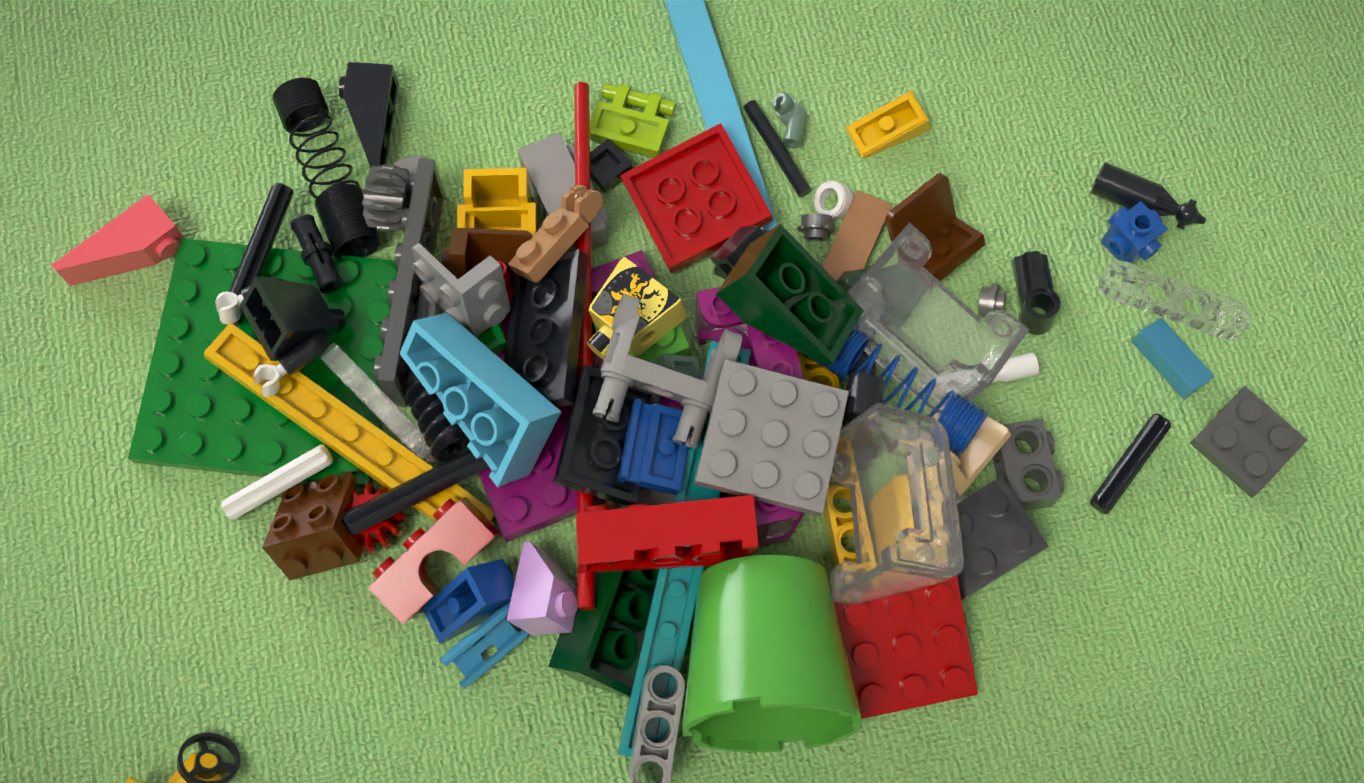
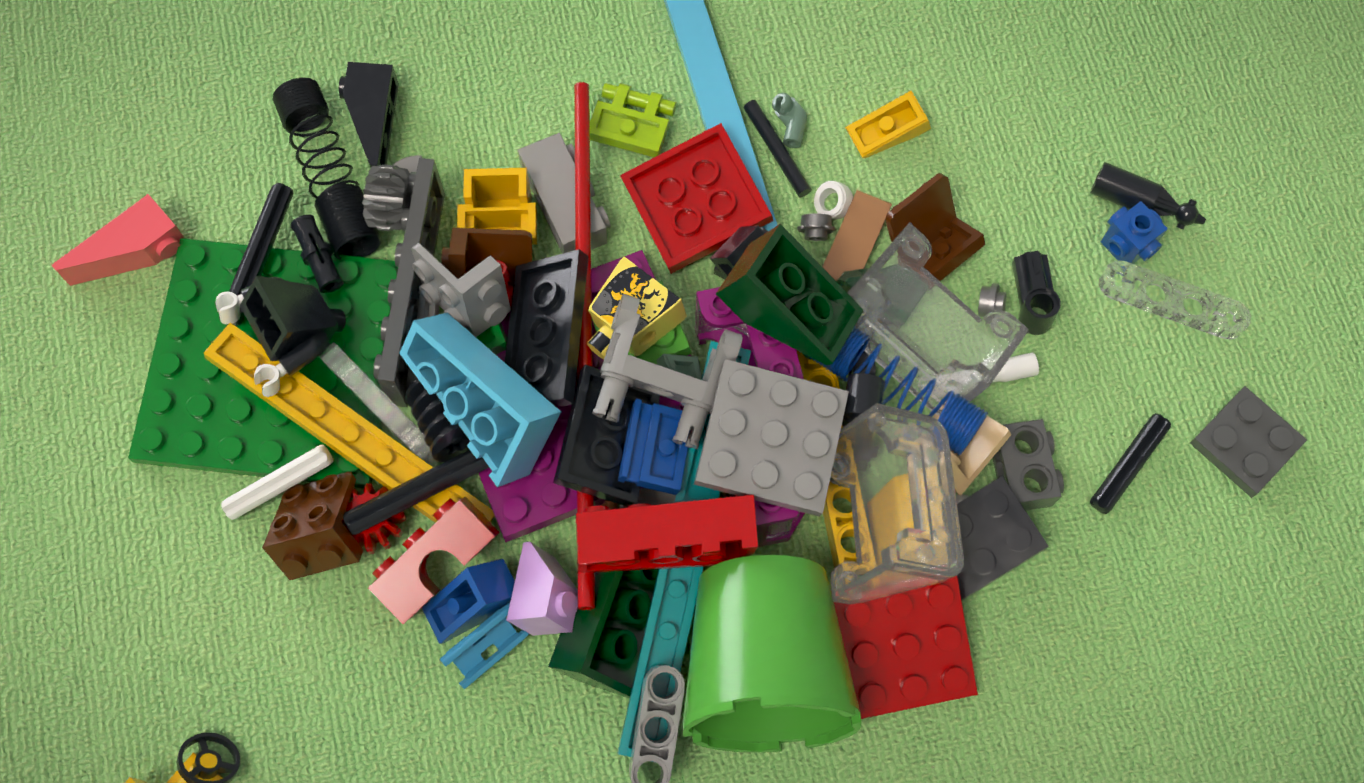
(557, 233): medium nougat hinge -> none
(607, 165): black plate -> none
(1172, 358): dark azure slope -> none

